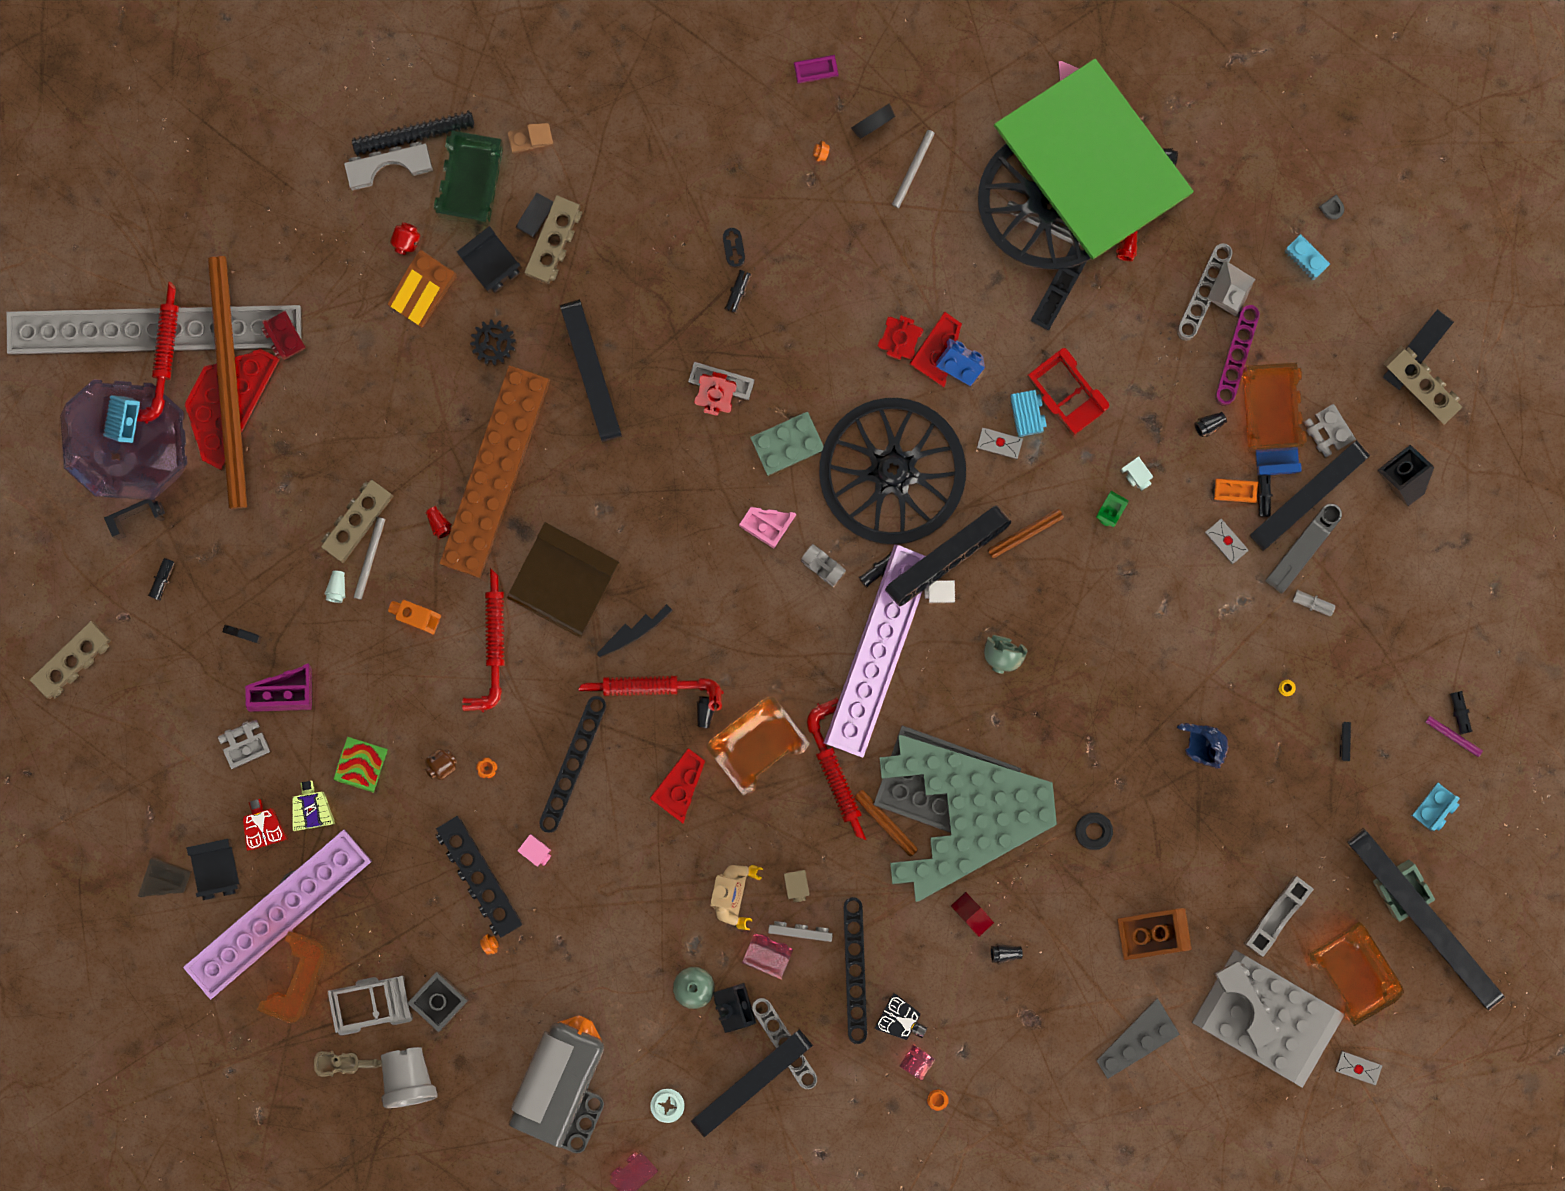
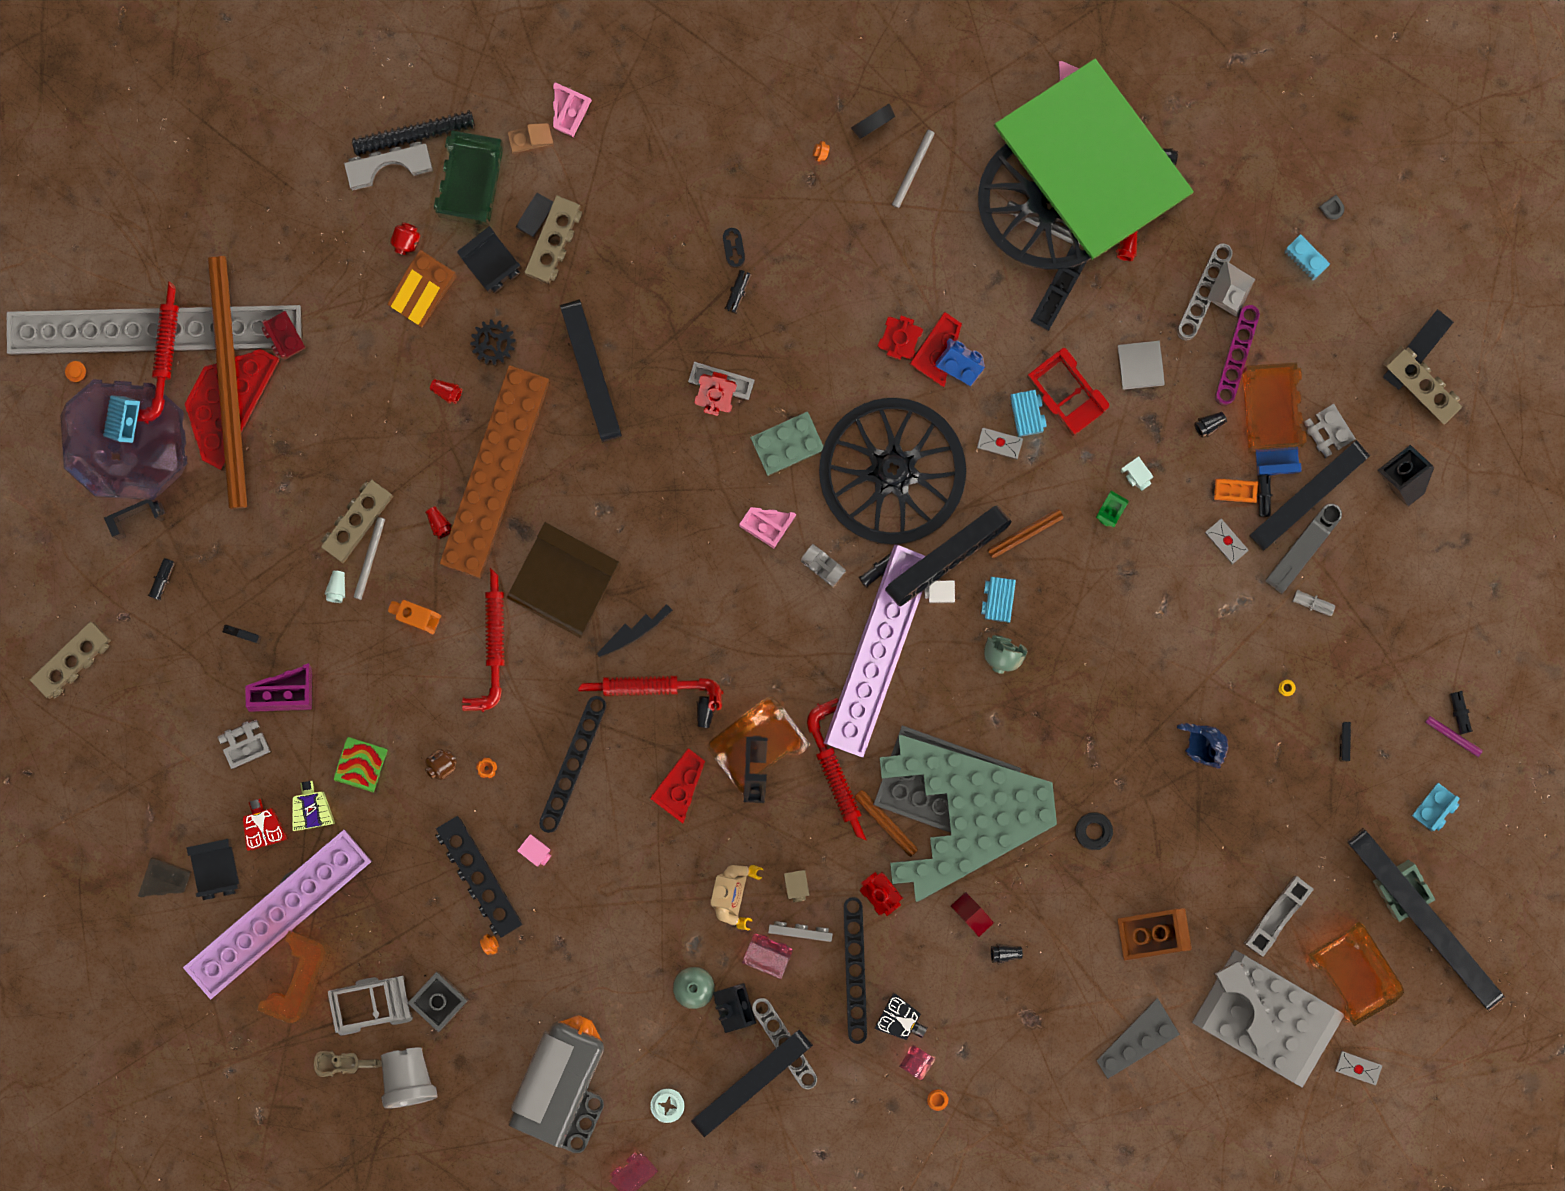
(75, 371): none -> orange plate
(448, 391): none -> red cone
(568, 109): none -> bright pink wing
(755, 783): none -> black panel
(816, 69): magenta tile -> none
(881, 893): none -> red piece
(999, 599): none -> medium azure brick
(1141, 365): none -> light grey slope

